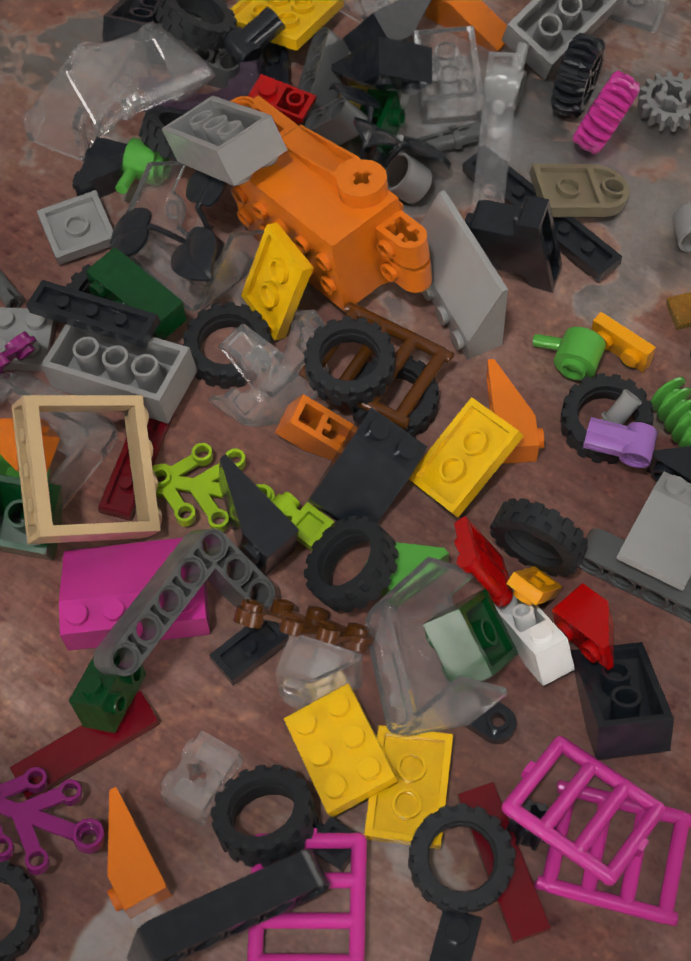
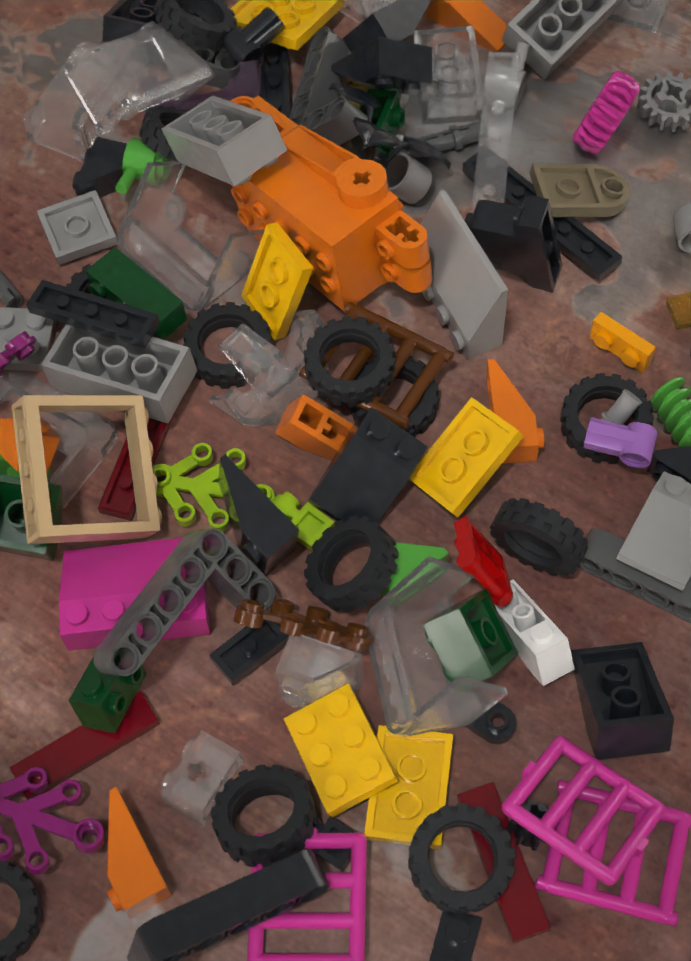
(198, 251): black plant -> none
(285, 98): red slope -> none
(533, 586): light orange plate -> none
(576, 353): bright green piece -> none
(578, 75): black gear -> none
(588, 624): red slope -> none

